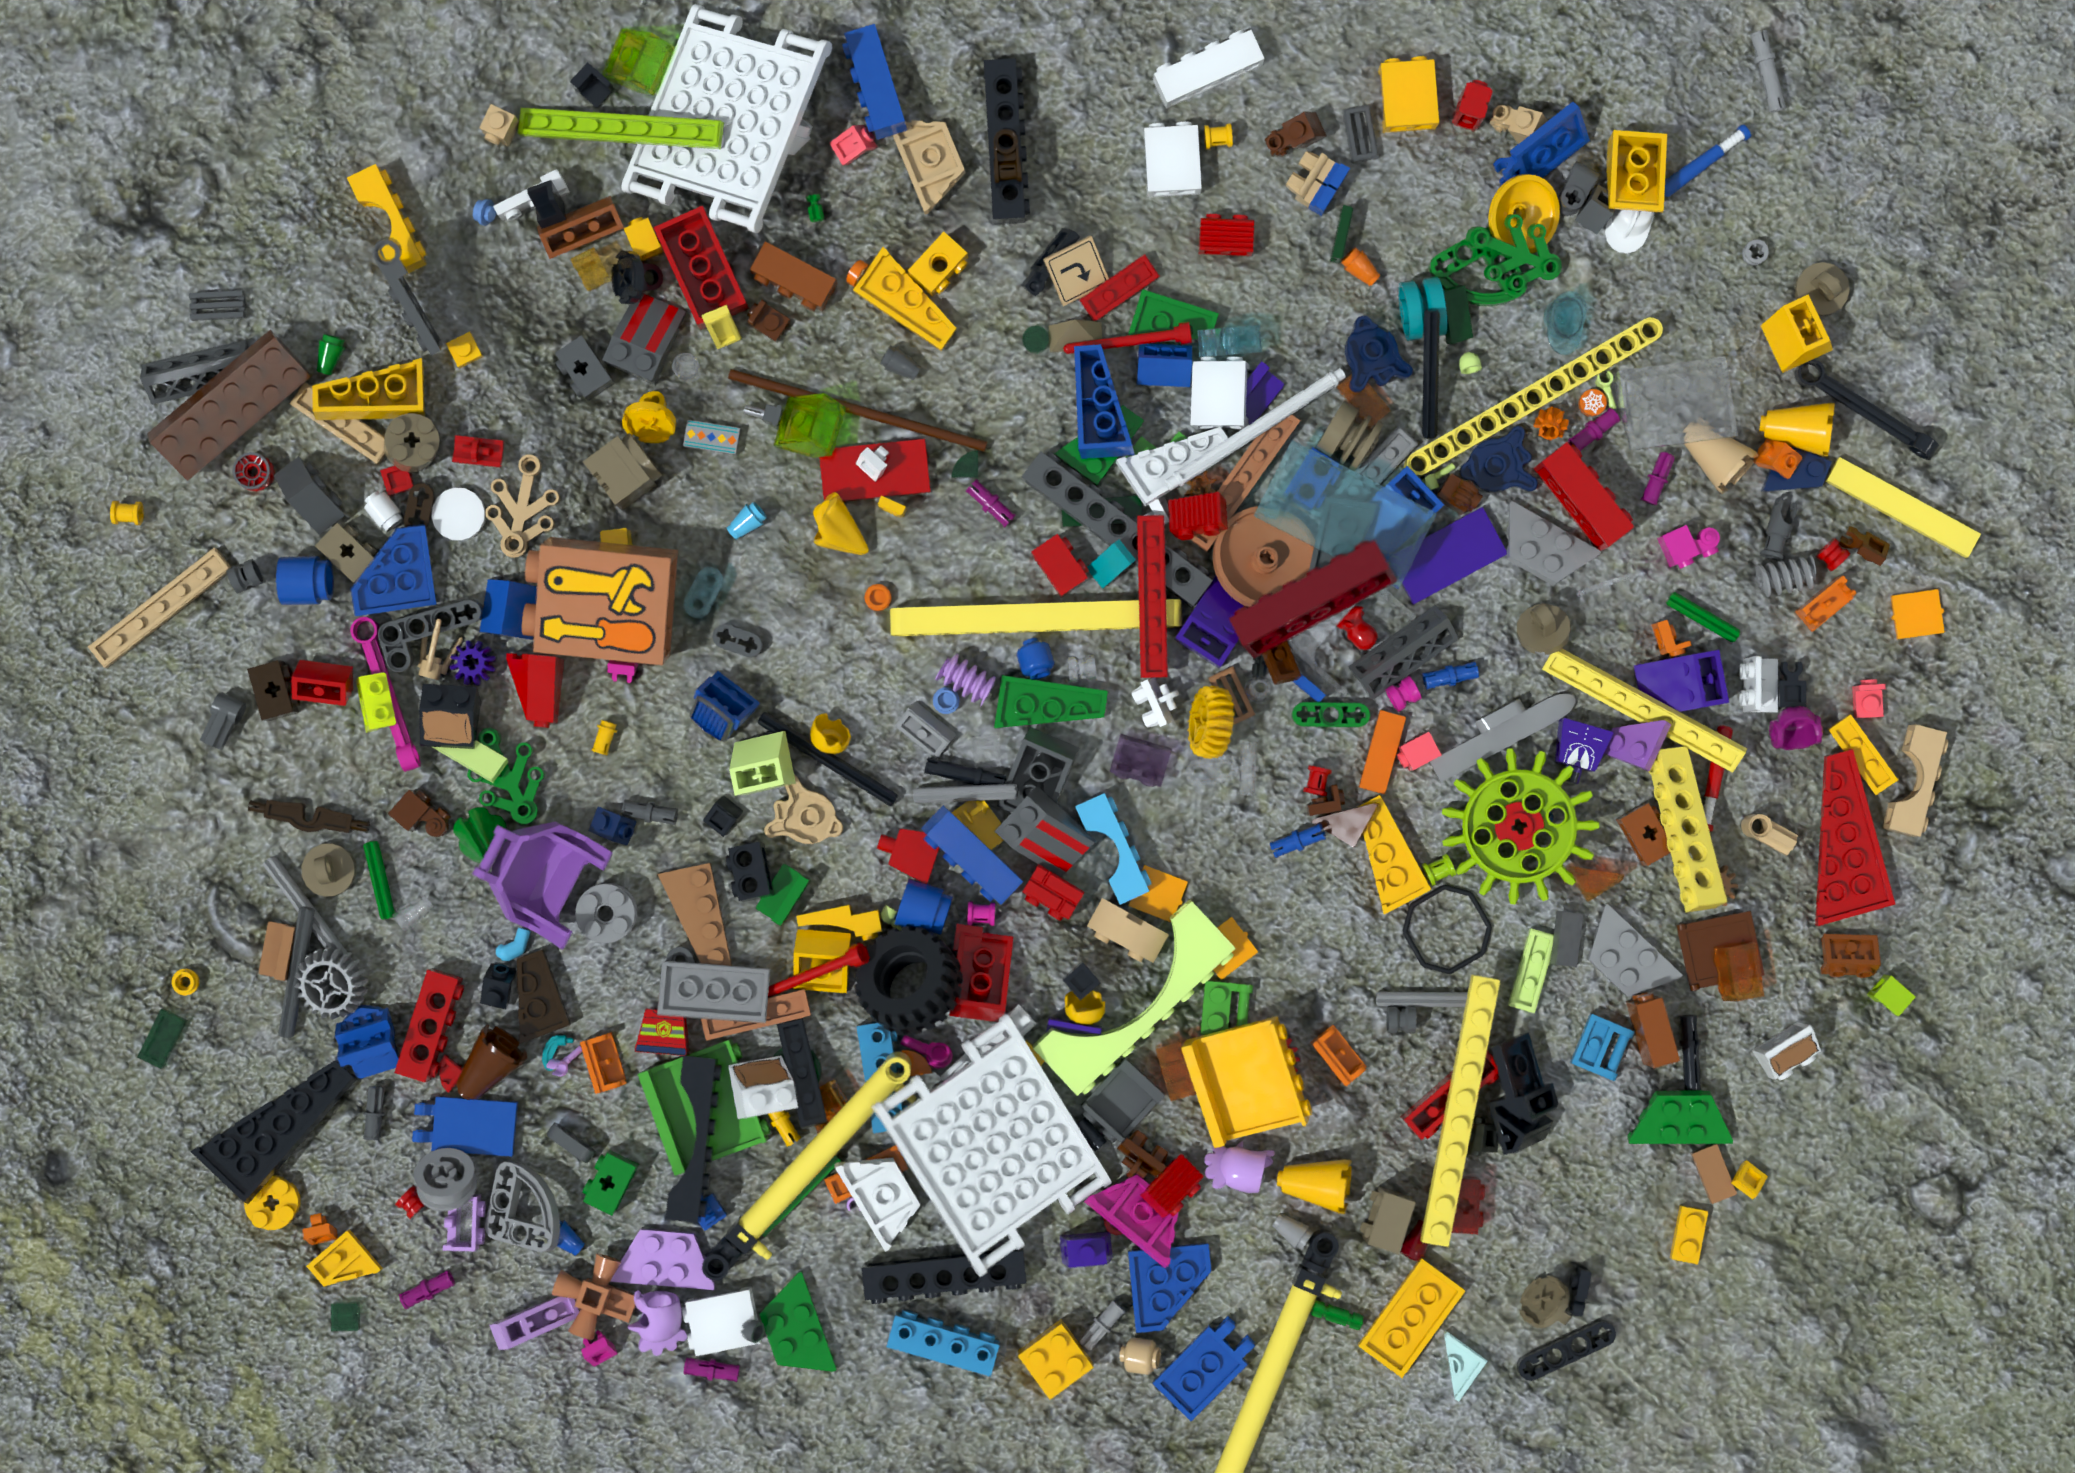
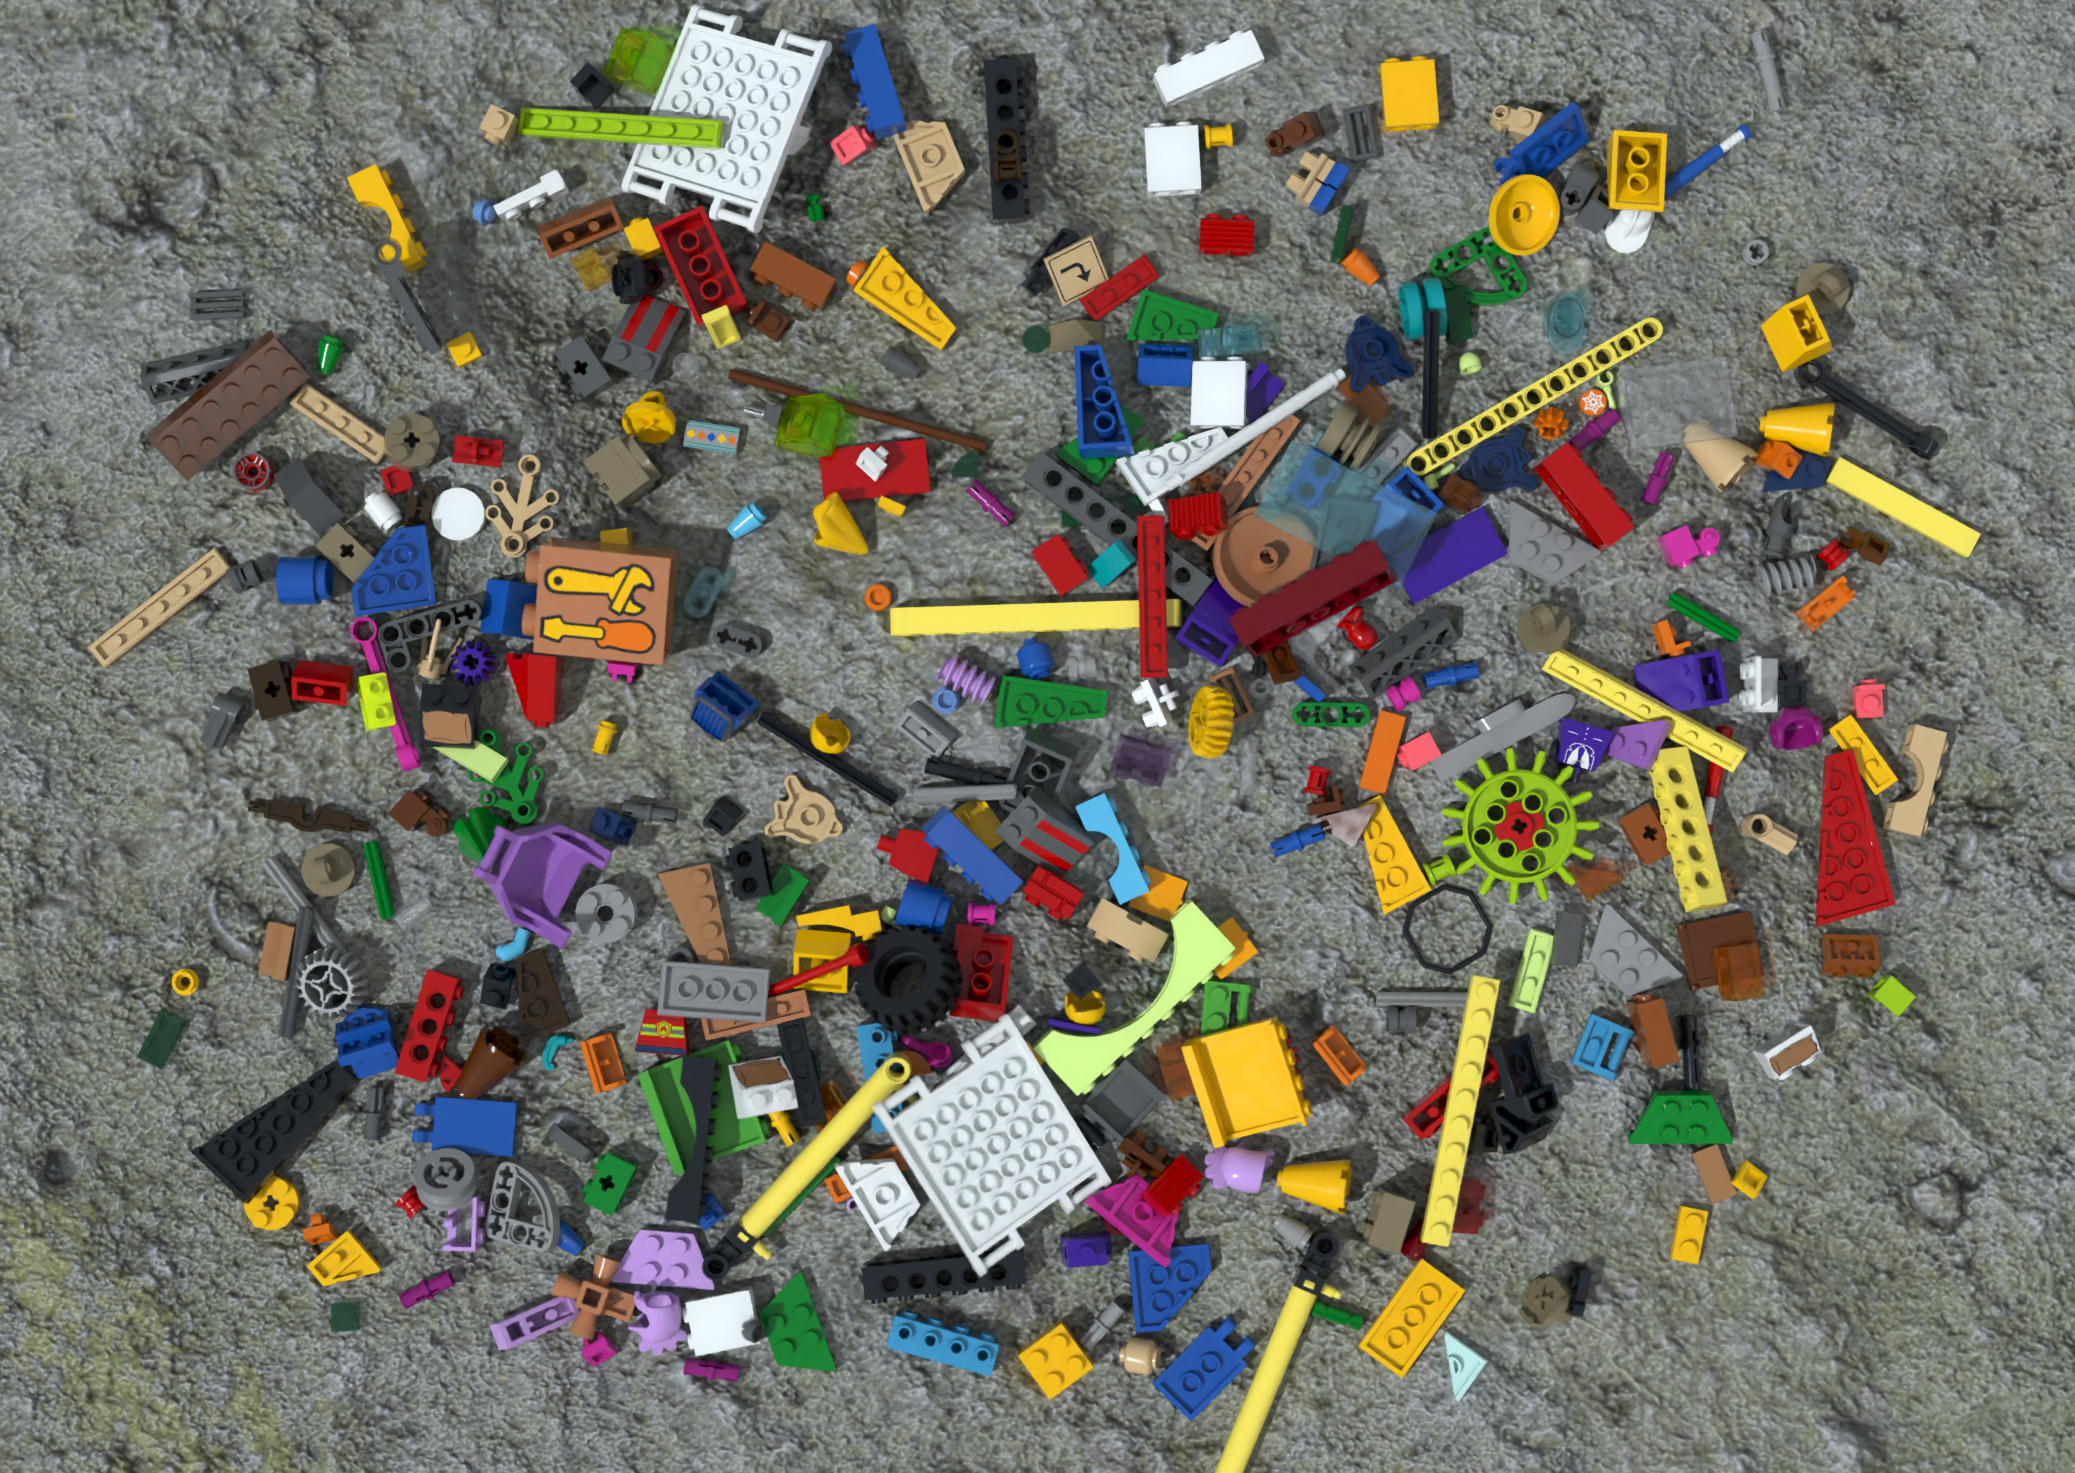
(126, 512): yellow bush -> none
(372, 394): yellow wedge -> none
(548, 204): black panel -> none
(562, 1065): lavender hand -> none
(761, 764): yellowish green slope -> none
(943, 249): yellow brick -> none
(1180, 334): red piece -> none
(1472, 105): red brick -> none
(1519, 253): green plant -> none
(1567, 1354): black beam -> none
(1917, 614): light orange piece -> none

